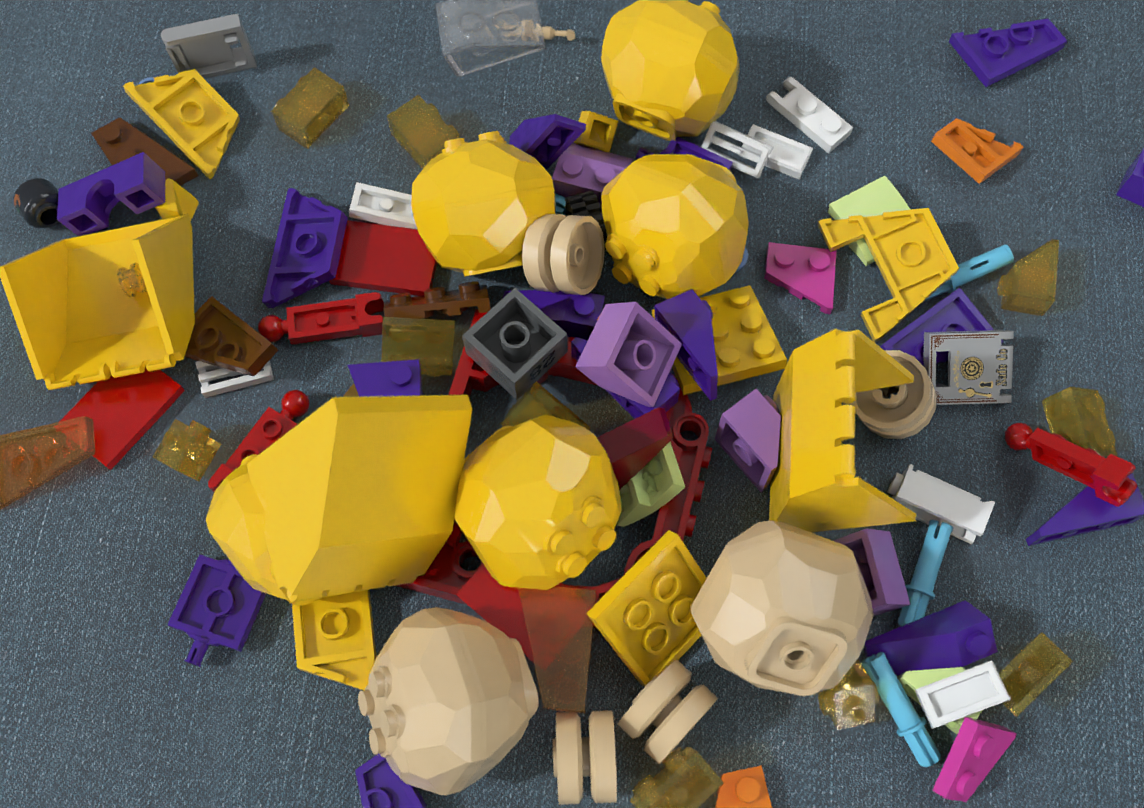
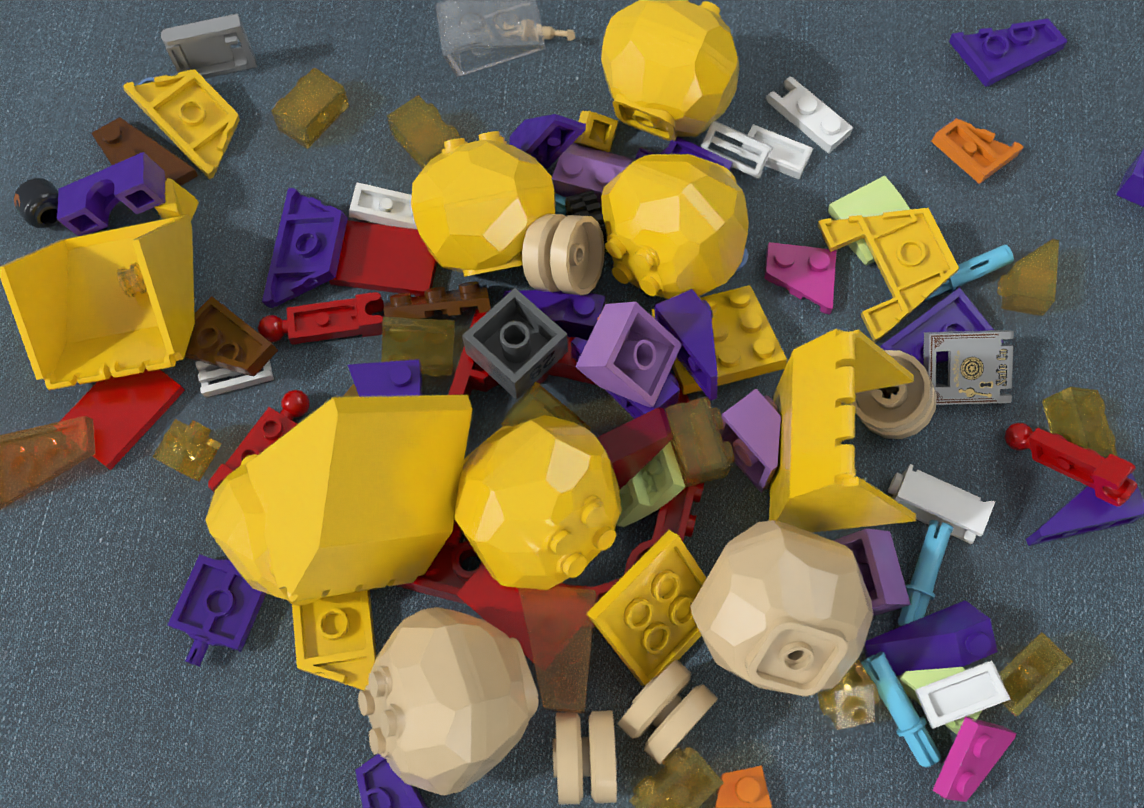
(698, 441): none -> clear yellow brick

